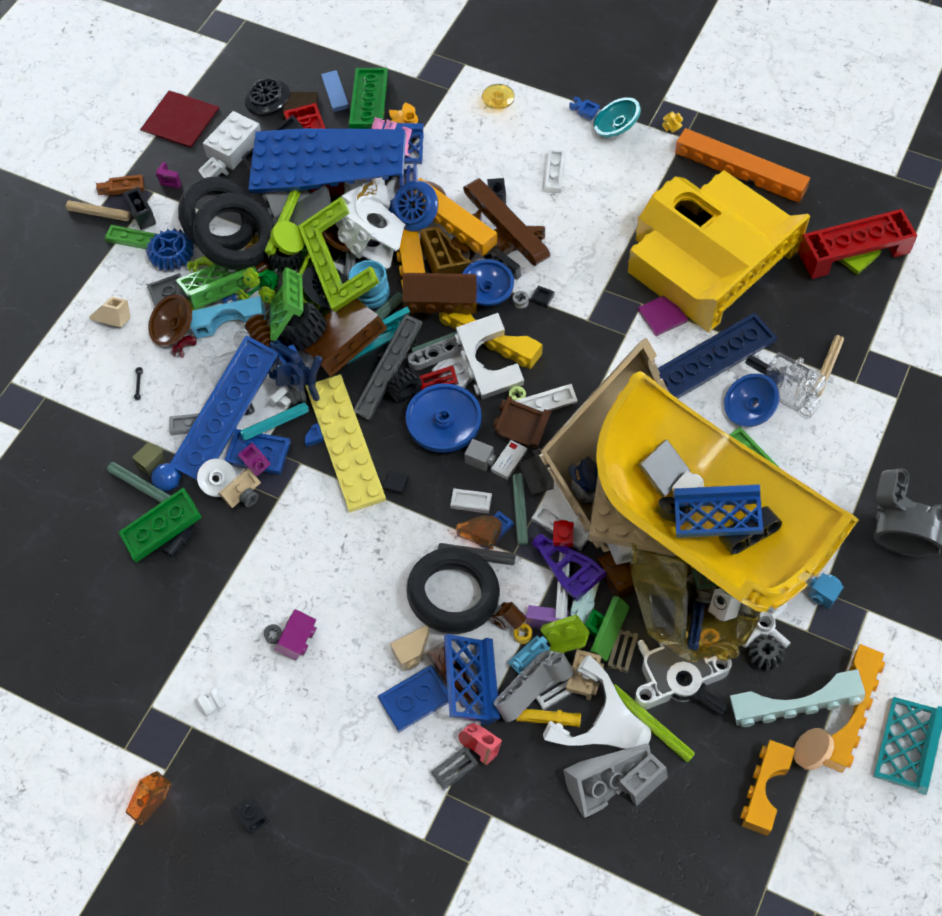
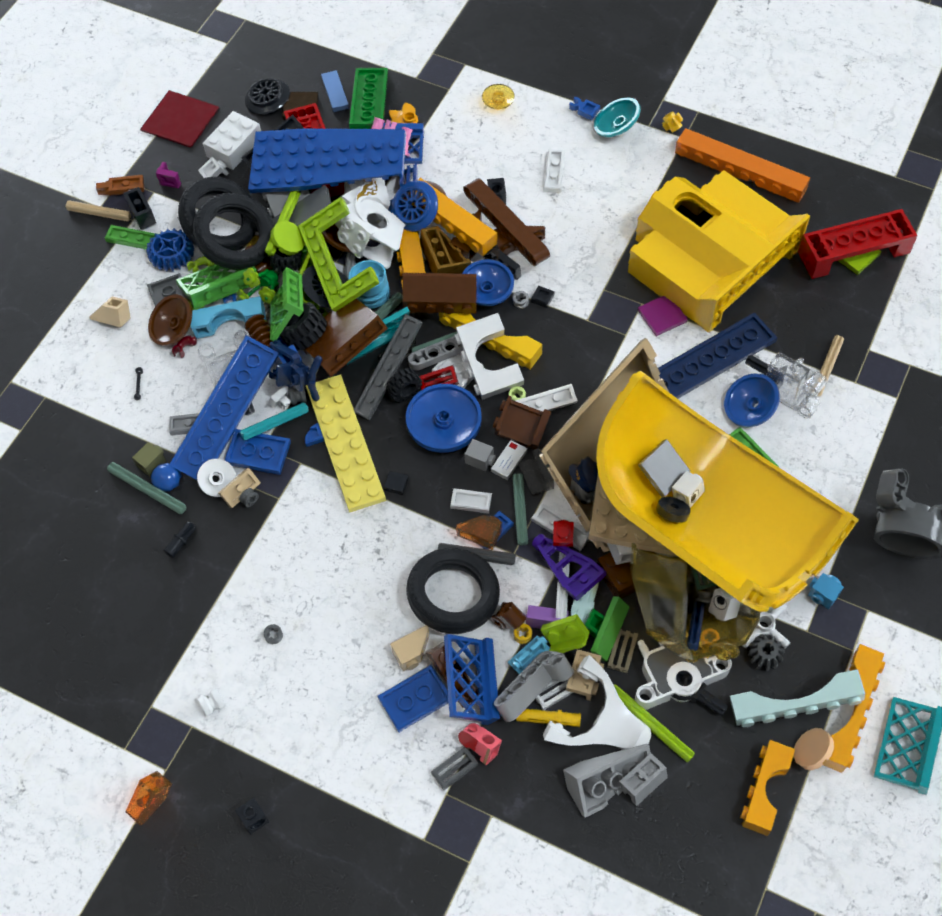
(160, 524): green tile -> none
(254, 459): magenta bracket -> none
(295, 635): magenta brick -> none
(717, 498): blue fence -> none
(738, 543): black beam -> none

